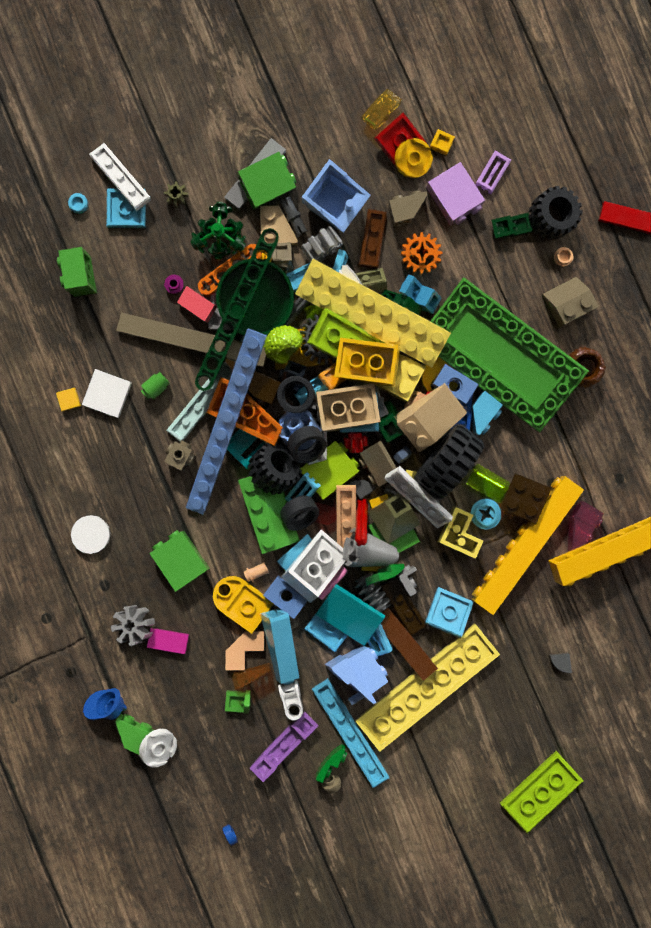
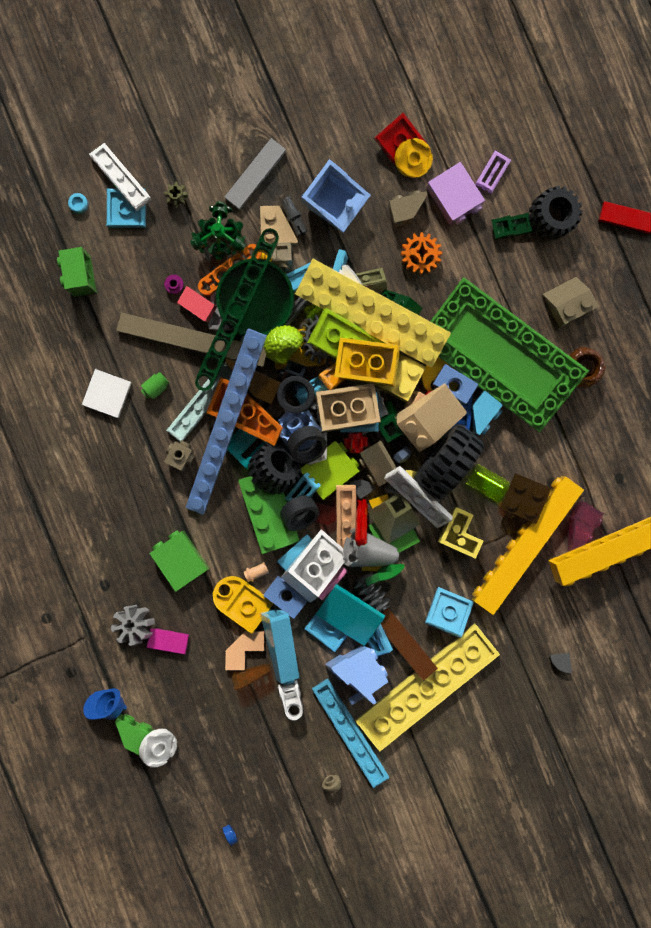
(68, 399): yellow tile -> none
(90, 534): white tile -> none
(238, 701): bright green tile -> none
(266, 180): bright green brick -> none
(283, 746): medium lavender slope -> none
(322, 244): light grey gear -> none
(334, 759): green slope -> none
(372, 239): reddish brown tile -> none
(381, 108): clear yellow slope -> none
(403, 605): dark brown tile -> none
(408, 583): light grey bracket -> none
(423, 295): dark azure brick -> none
(442, 142): yellow tile -> none
(494, 512): medium azure gear -> none
(541, 792): lime tile -> none
(563, 256): light nougat plate -> none

